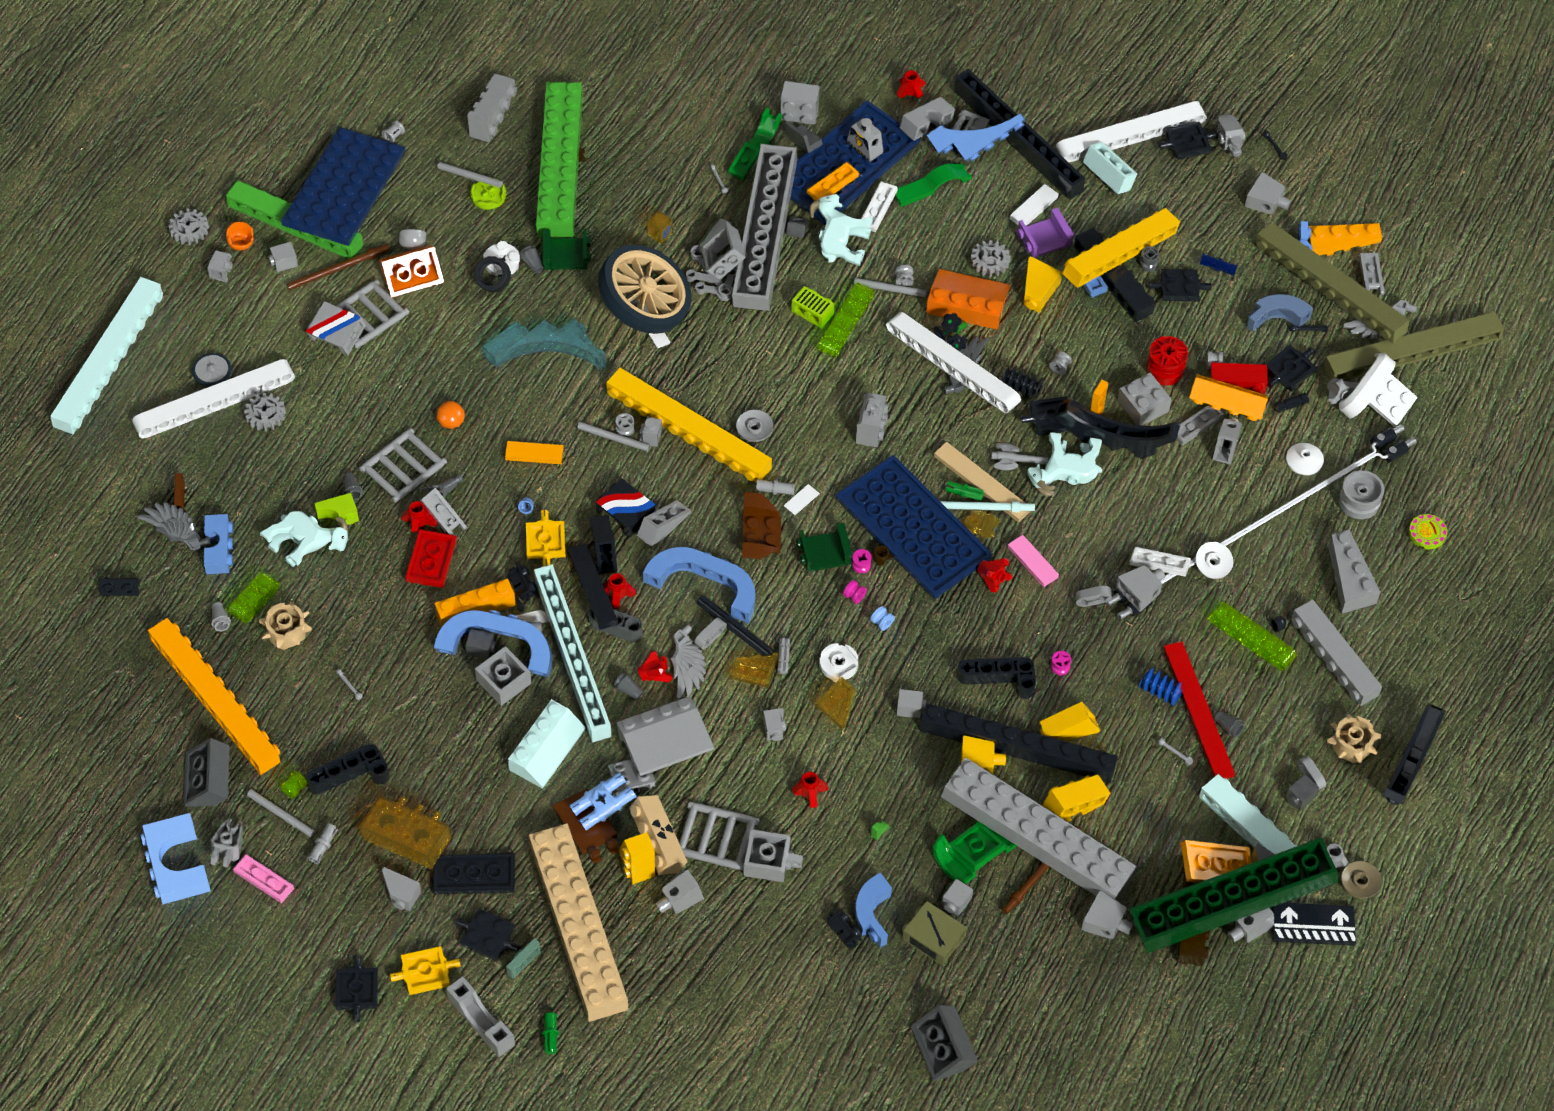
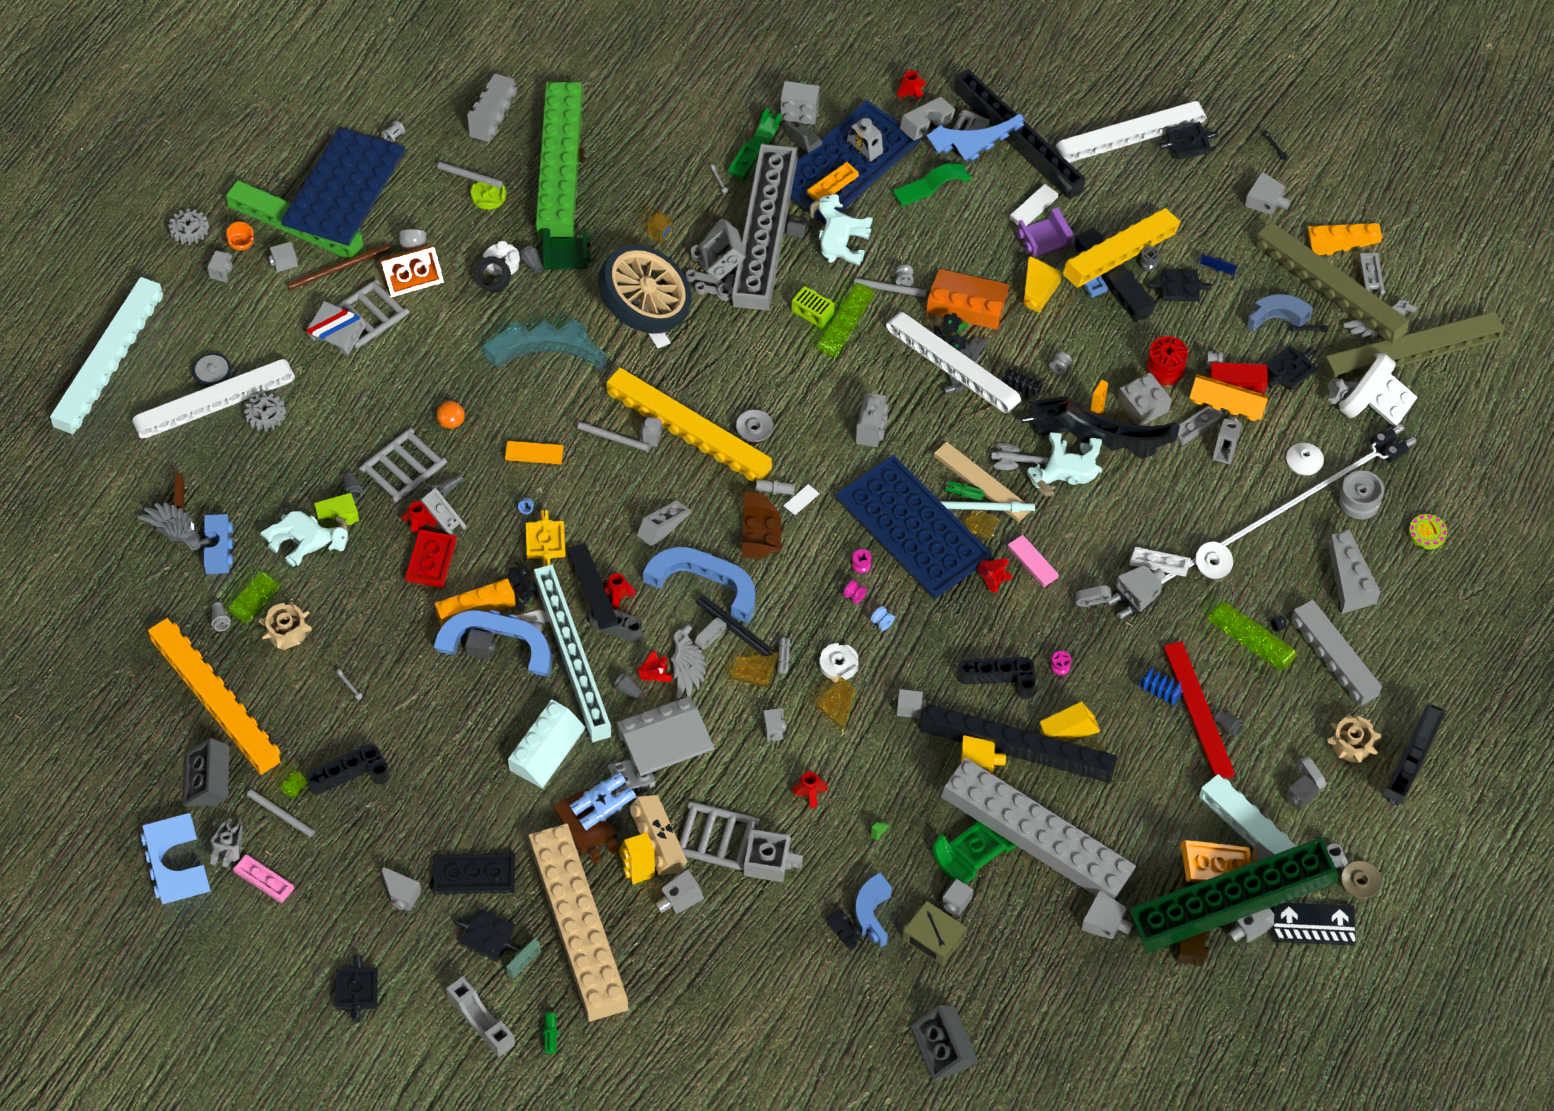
(119, 587): black hinge -> none
(322, 843): light grey pin -> none
(406, 830): clear yellow piece -> none
(425, 970): yellow plate -> none
(503, 676): light grey brick -> none
(603, 544): black slope -> none
(623, 420): light grey wheel -> none
(625, 506): panel -> none
(825, 550): dark green panel -> none
(879, 204): white tile -> none
(881, 550): dark brown plate -> none
(990, 258): light grey gear -> none
(1018, 896): reddish brown bar -> none
(1077, 797): yellow wedge -> none
(1110, 168): light aqua brick -> none
(1188, 760): light grey hinge -> none
(1230, 134): light grey hinge -> none
(1291, 402): black axle -> none
(1304, 233): medium blue plate -> none

